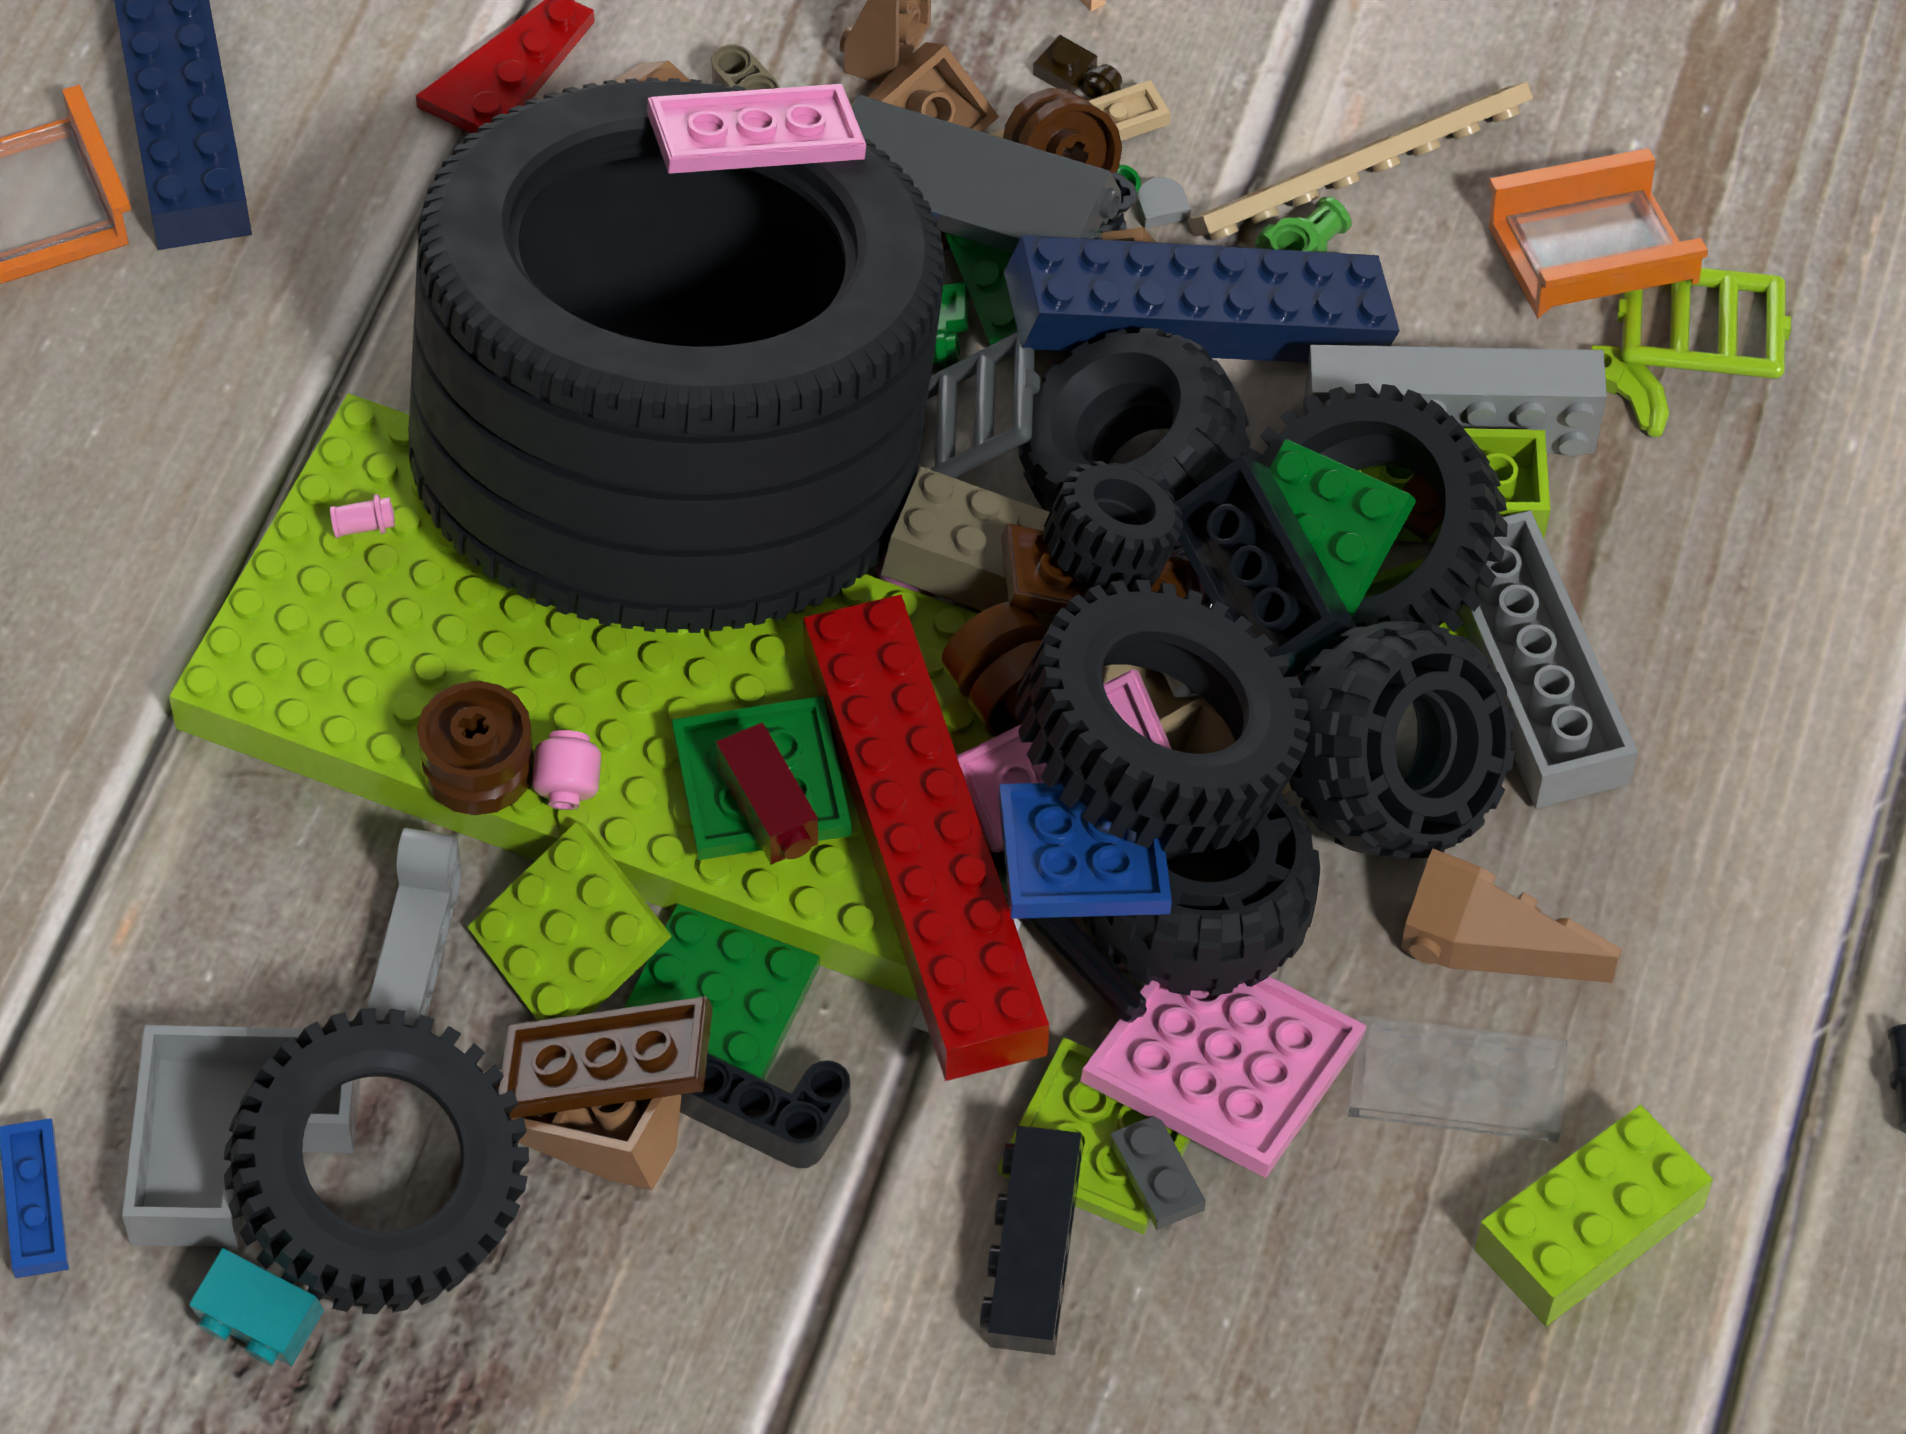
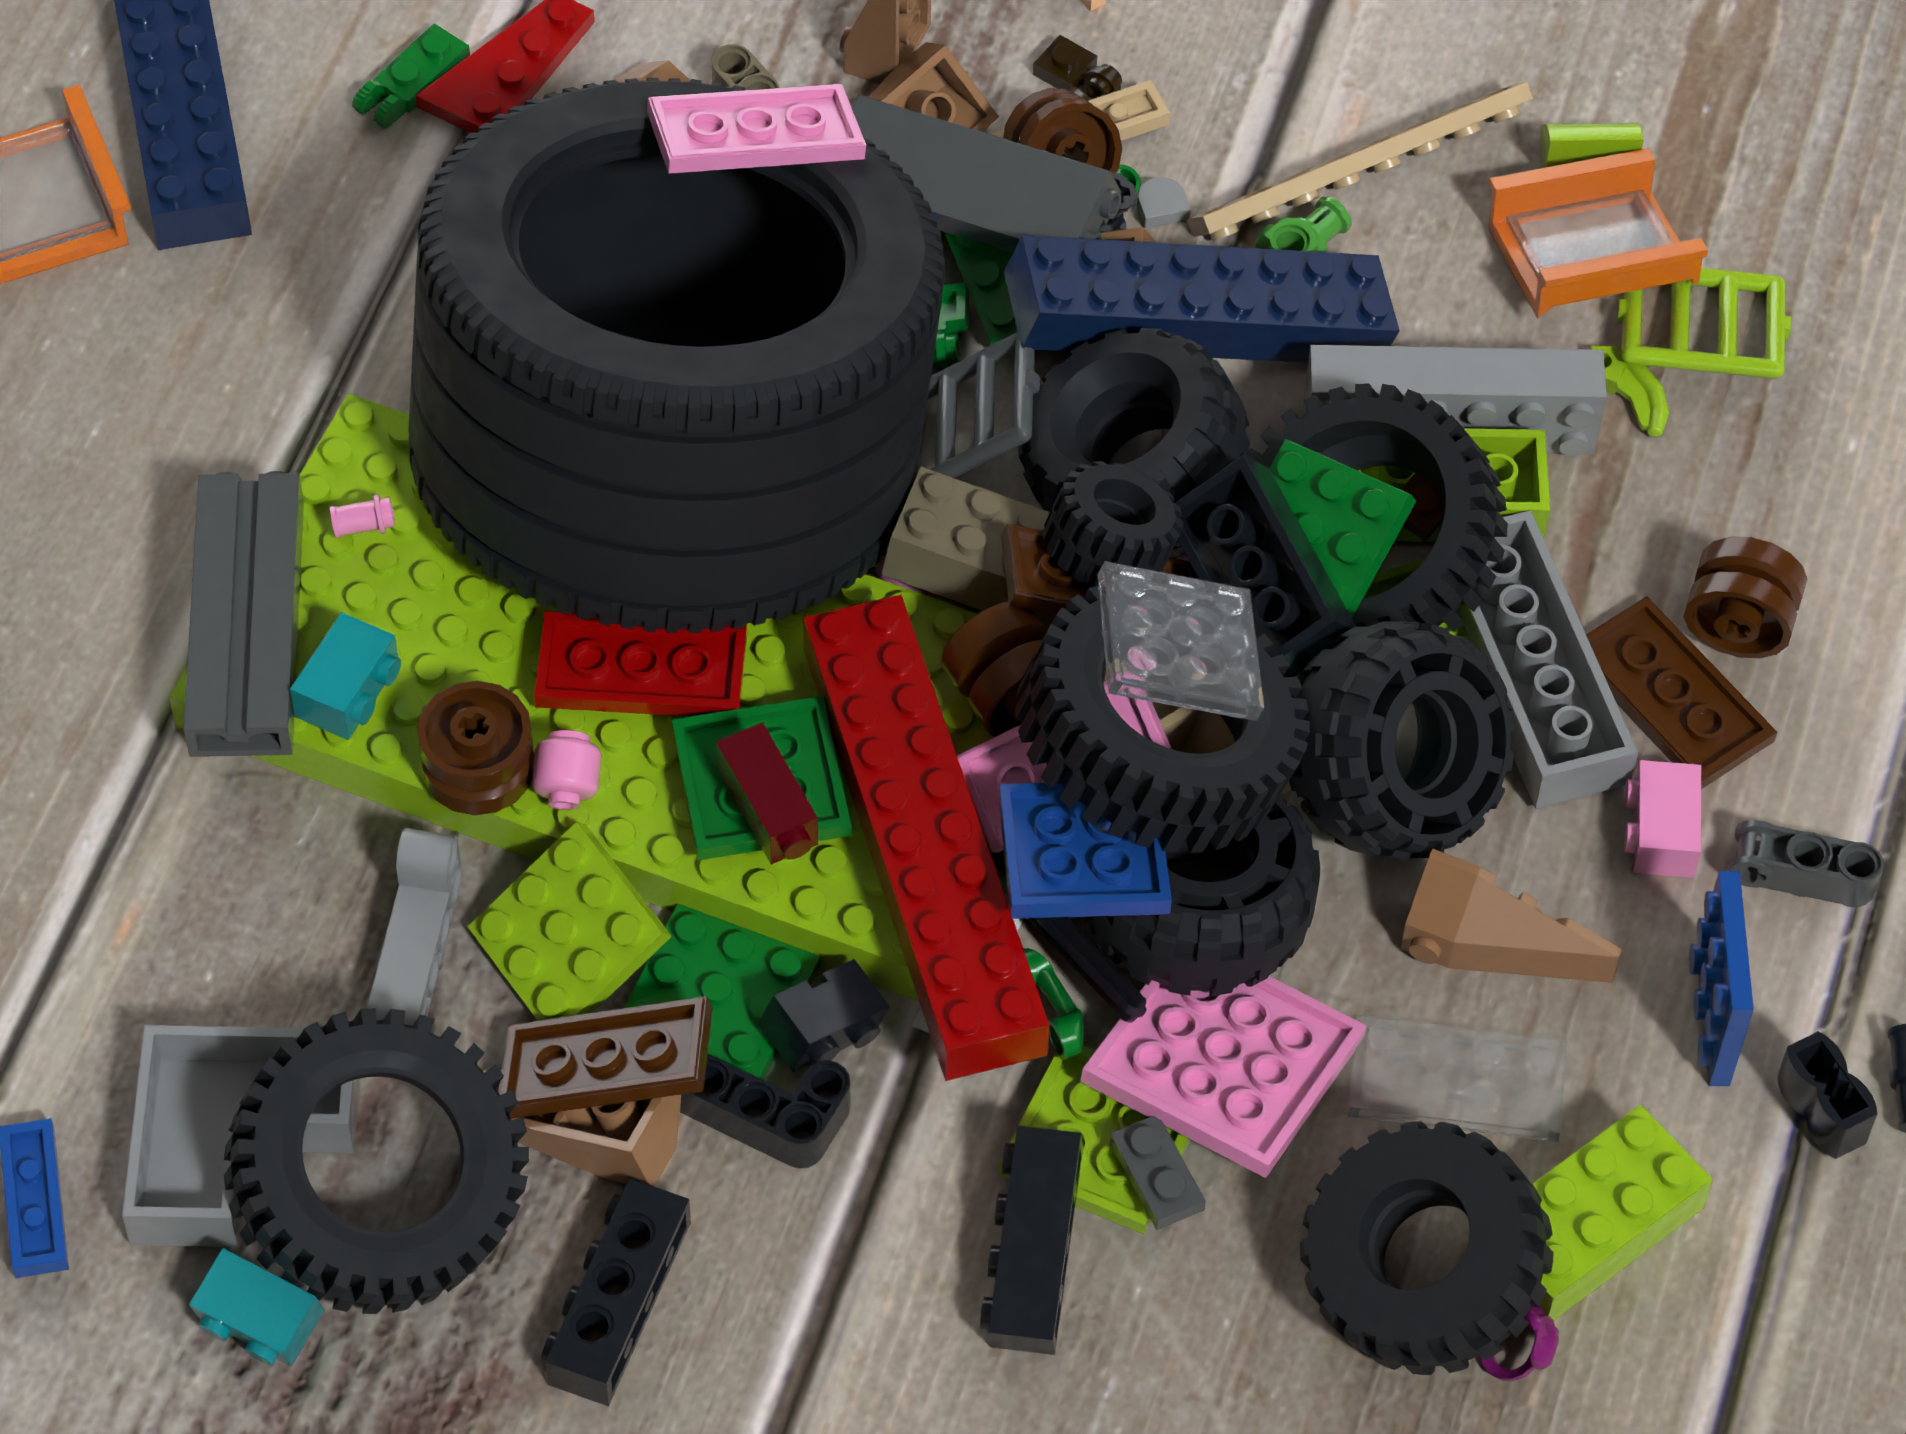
(244, 615): none -> dark grey brick
(345, 676): none -> teal brick
(409, 74): none -> green hinge
(597, 1367): none -> black brick
(638, 670): none -> red plate
(822, 1020): none -> black brick
(1066, 1029): none -> green bar
(1180, 641): none -> clear plate
(1473, 1304): none -> black tyre
(1541, 1354): none -> magenta piece
(1585, 141): none -> lime brick
(1665, 818): none -> bright pink brick
(1677, 692): none -> reddish brown tile
(1724, 979): none -> blue plate
(1745, 597): none -> reddish brown wheel
(1832, 859): none -> dark grey piece
(1833, 1101): none -> black brick

